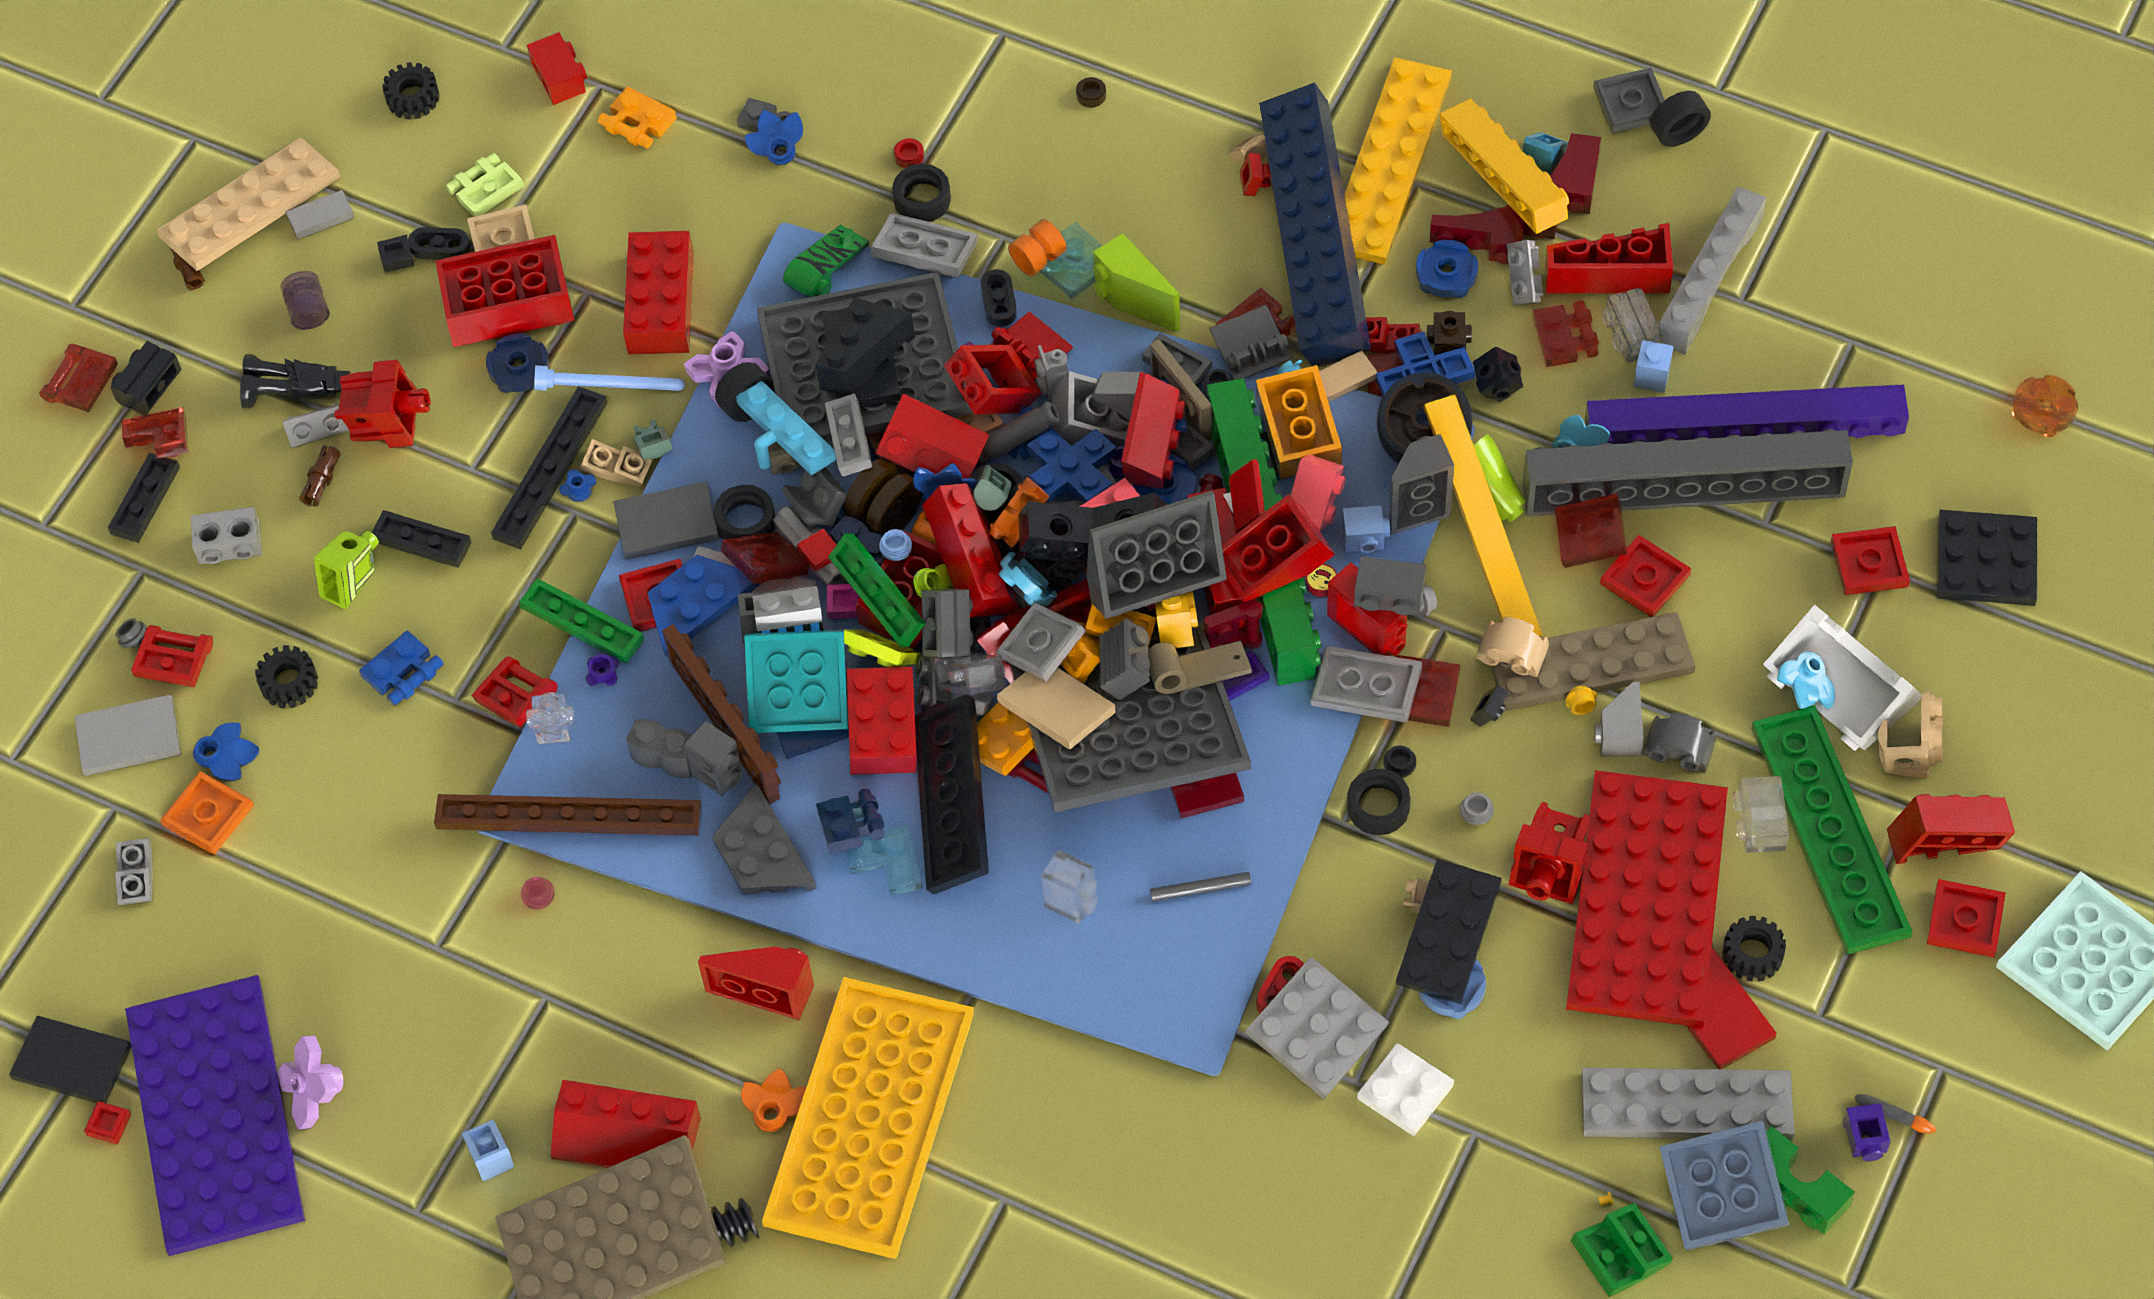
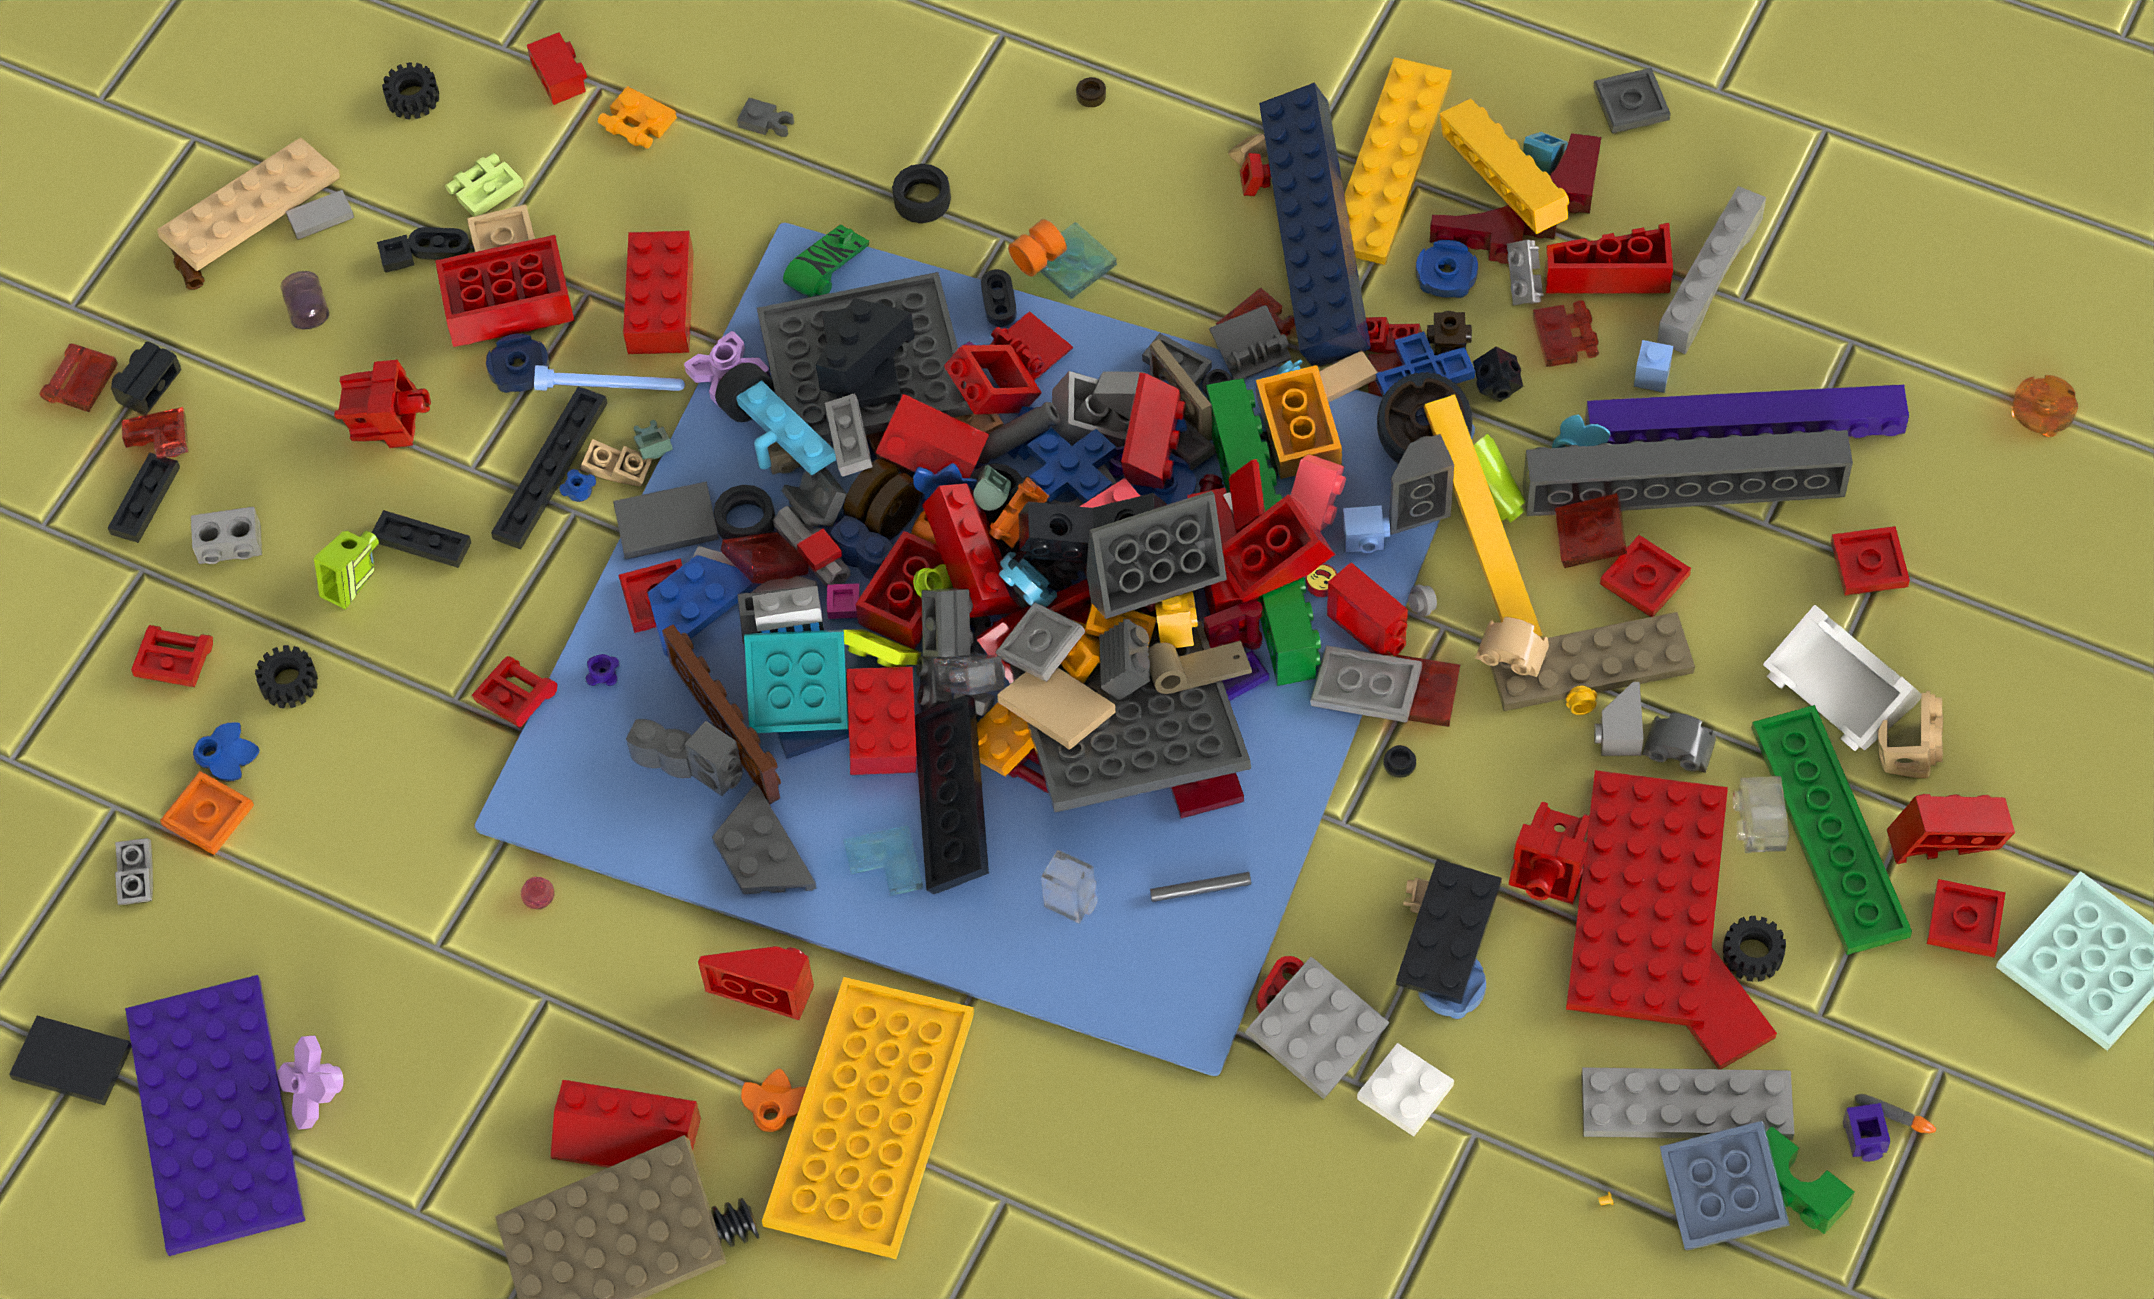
(107, 1122): red tile -> none
(127, 735): light grey tile -> none
(131, 633): dark grey plate -> none
(303, 383): black piece -> none
(313, 426): light grey hinge -> none
(319, 476): reddish brown pin -> none
(395, 663): blue plate -> none
(488, 1150): light blue slope -> none
(550, 718): clear brick -> none
(568, 814): reddish brown plate -> none
(581, 620): green plate -> none
(774, 134): blue plate -> none
(839, 821): dark blue plate -> none
(876, 590): green plate -> none
(895, 545): light blue plate -> none
(908, 152): red tile -> none
(924, 245): light grey plate -> none
(1050, 370): light grey hinge -> none
(1134, 284): lime slope -> none
(1378, 779): black tyre -> none
(1390, 585): dark grey brick -> none
(1476, 809): light grey plate -> none
(1490, 706): black plate -> none
(1621, 1249): green slope -> none
(1631, 322): clear brick -> none
(1680, 118): black tyre -> none
(1808, 680): medium azure plate -> none
(1987, 557): black plate -> none

